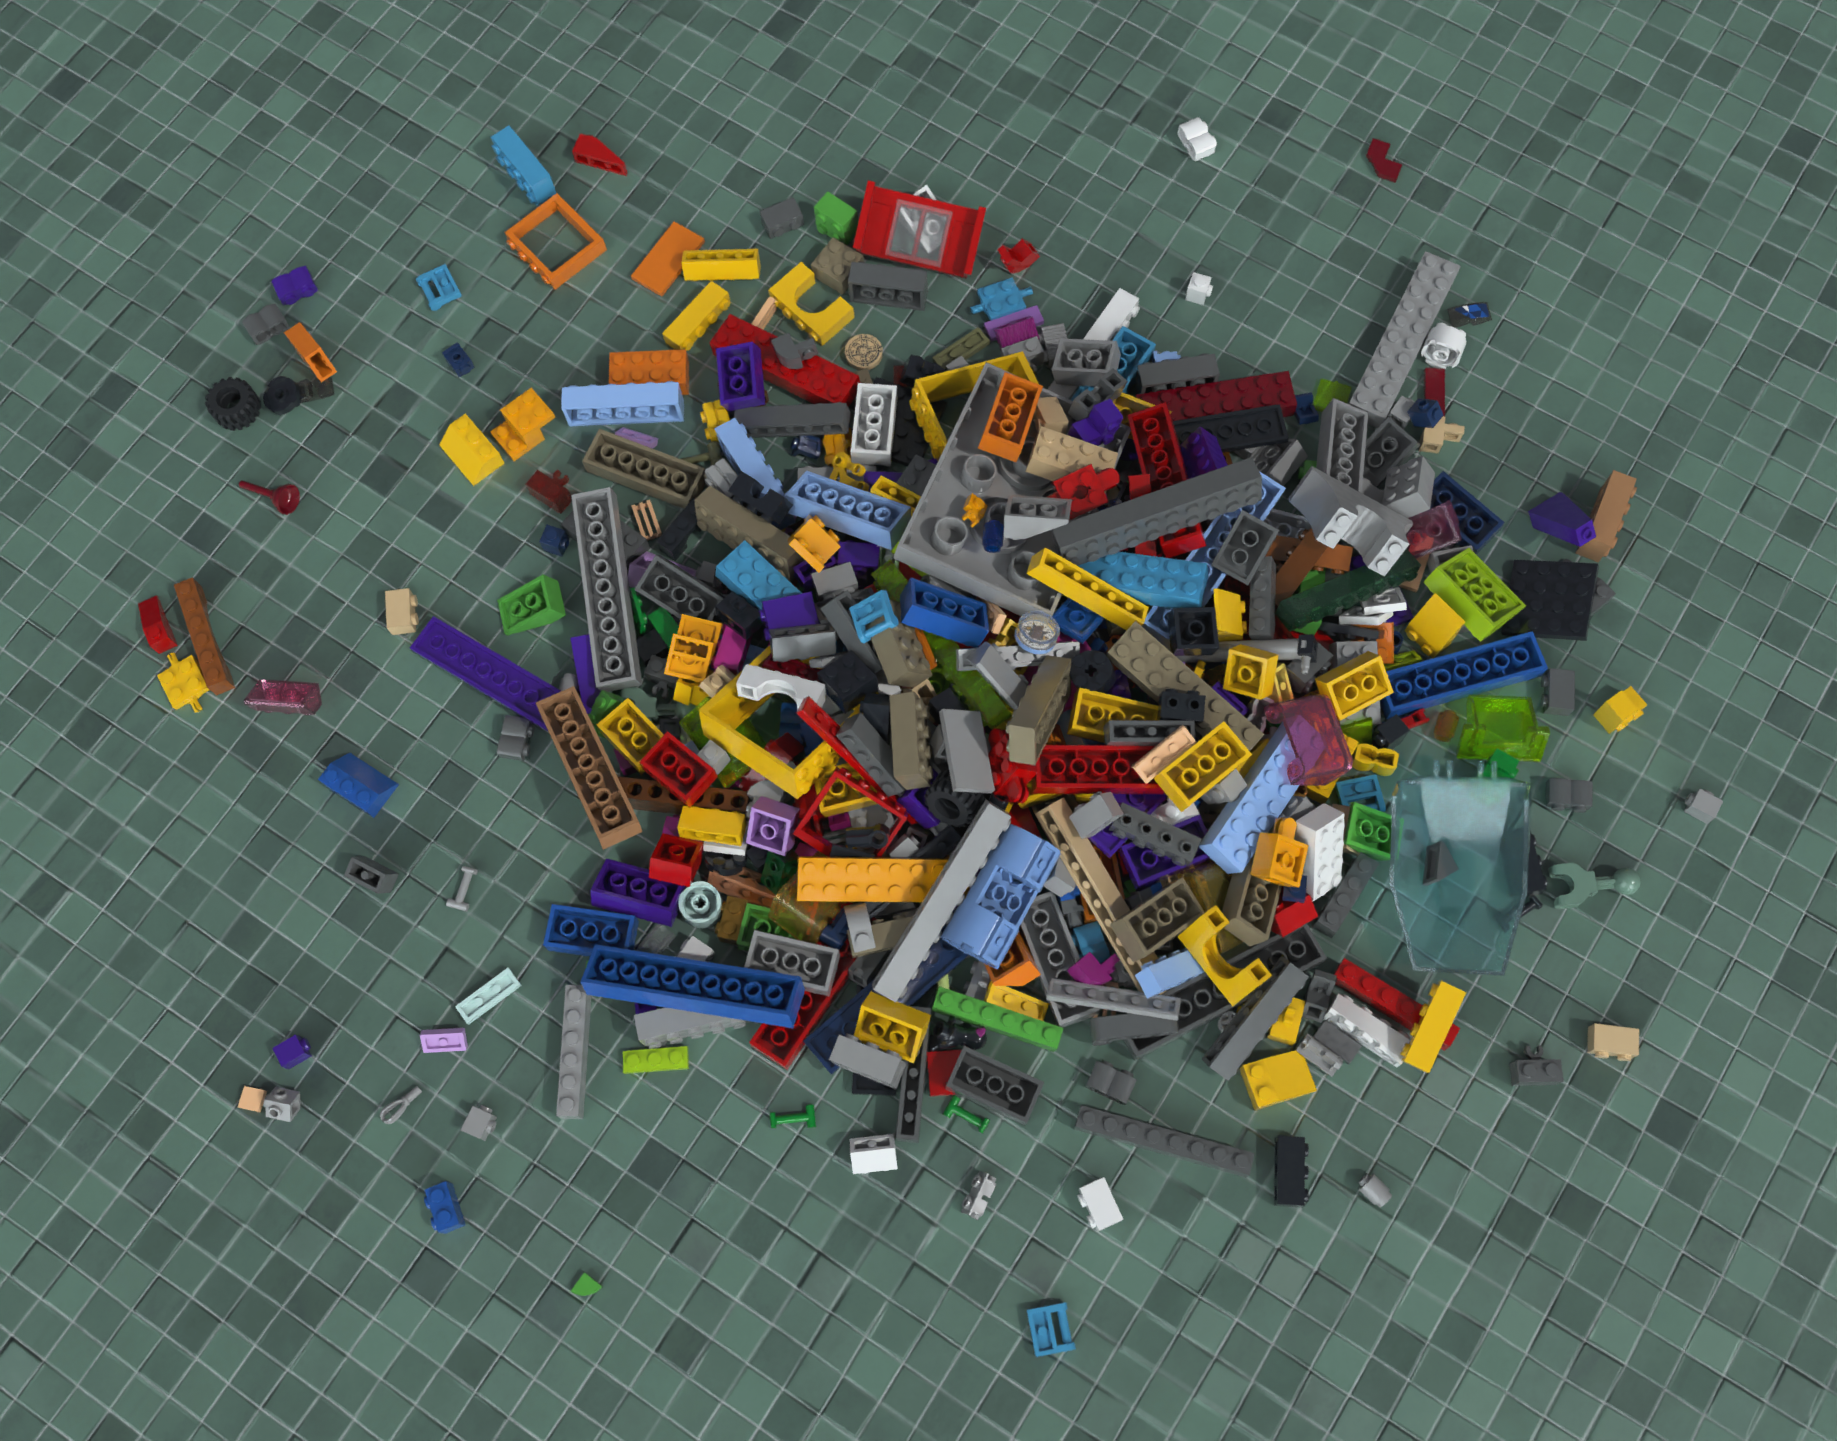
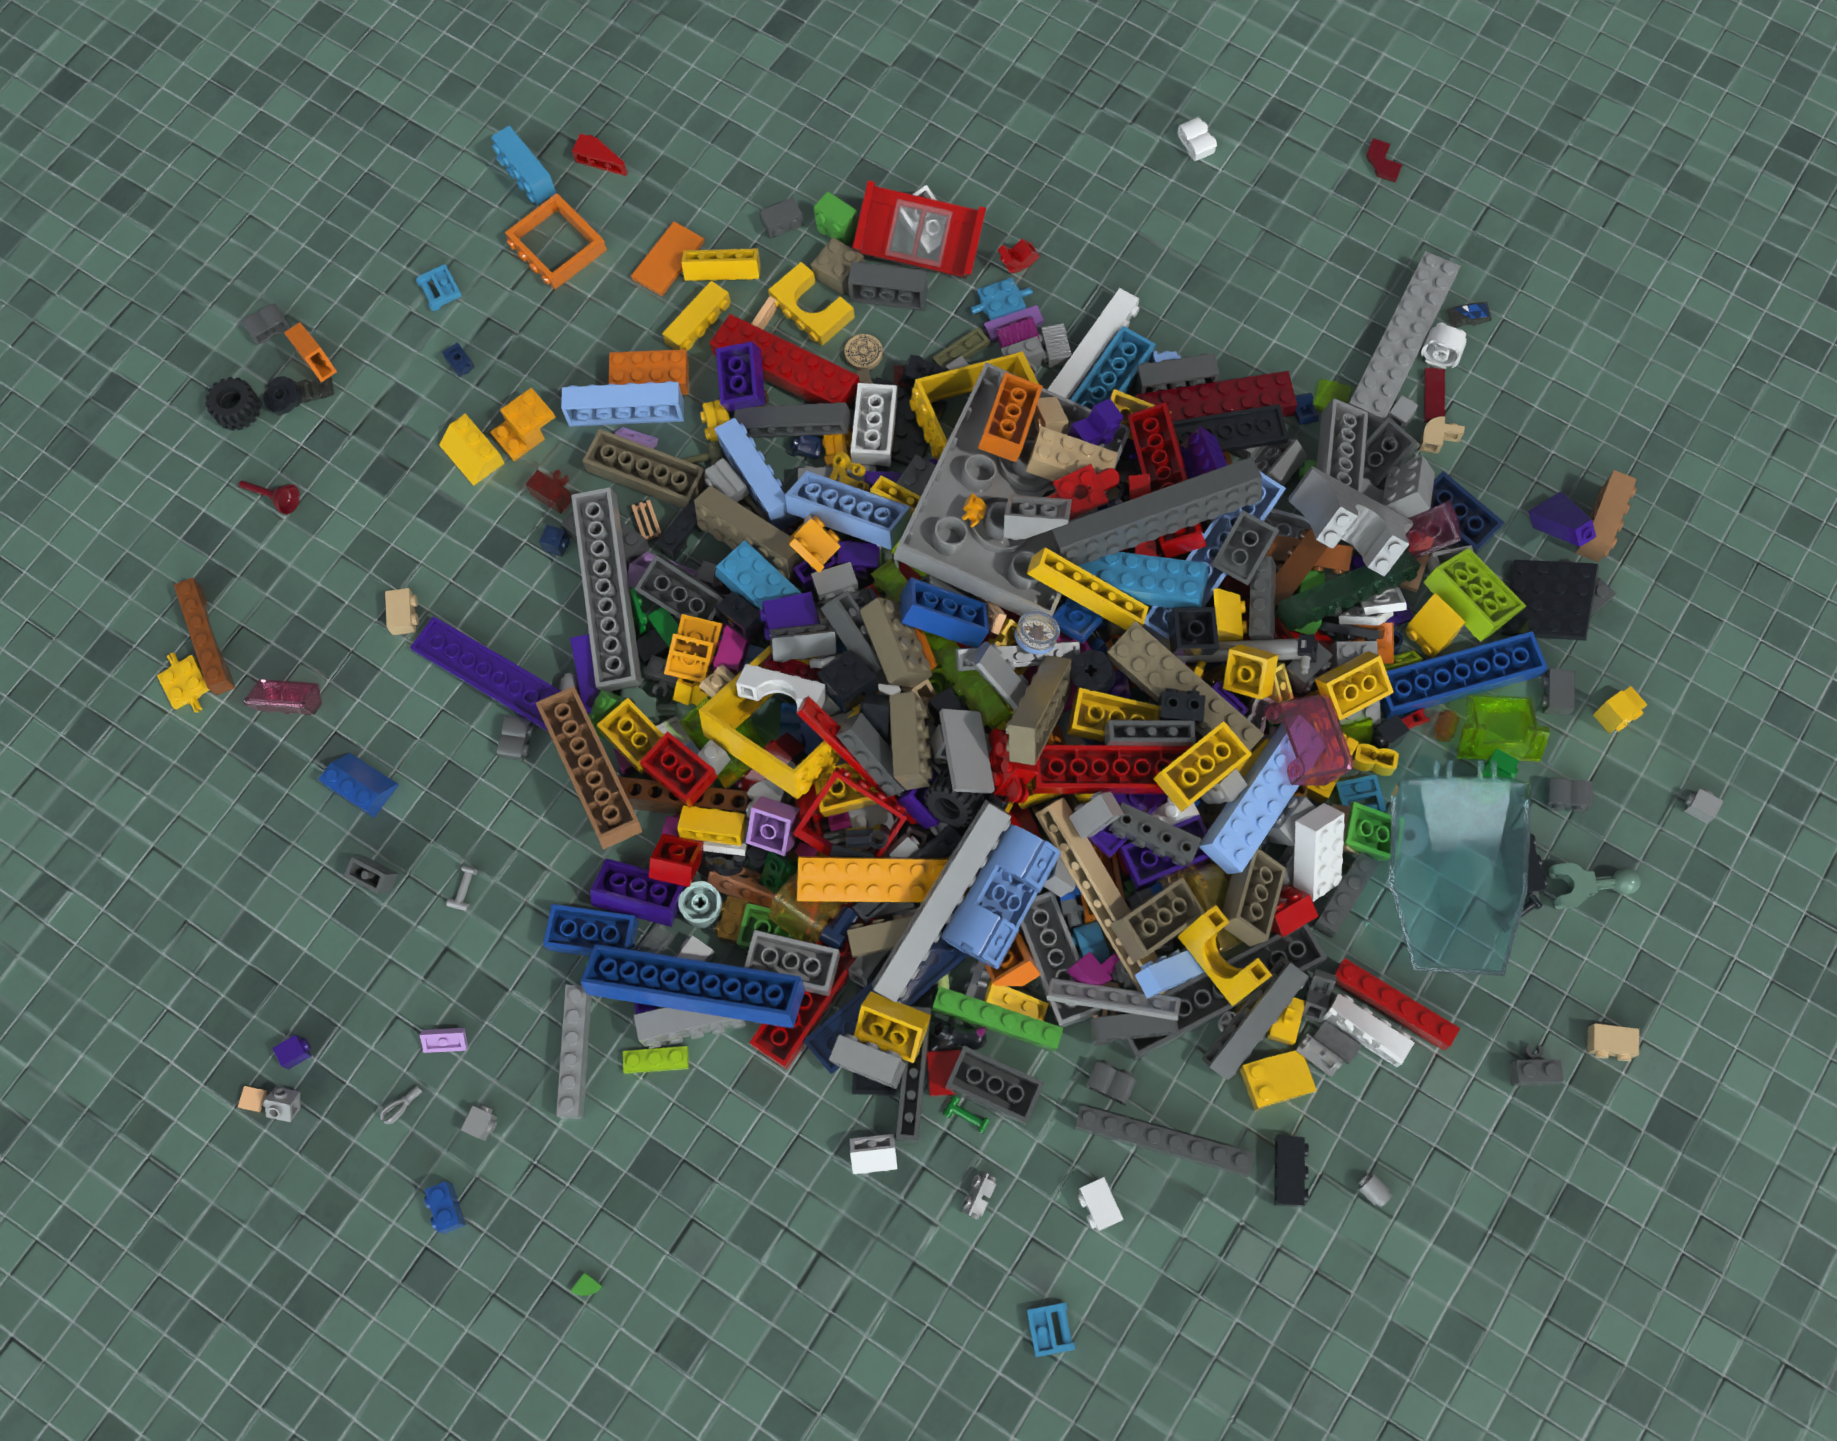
(156, 625): red slope -> none
(294, 285): dark purple brick -> none
(488, 996): light aqua plate -> none
(531, 605): bright green slope -> none
(672, 726): black tile -> none
(771, 506): black arch -> none
(791, 354): dark grey brick -> none
(808, 1116): green piece -> none
(859, 926): light grey brick -> none
(870, 610): dark azure plate -> none
(993, 536): clear blue brick -> none
(1084, 361): light grey brick -> none
(1109, 387): dark grey arch -> none
(1164, 754): light nougat tile -> none
(1199, 288): white brick -> none
(1279, 856): light orange brick -> none
(1295, 894): dark blue bracket -> none
(1425, 413): dark blue brick -> none
(1433, 1026): yellow brick -> none
(1438, 863): dark grey slope -> none

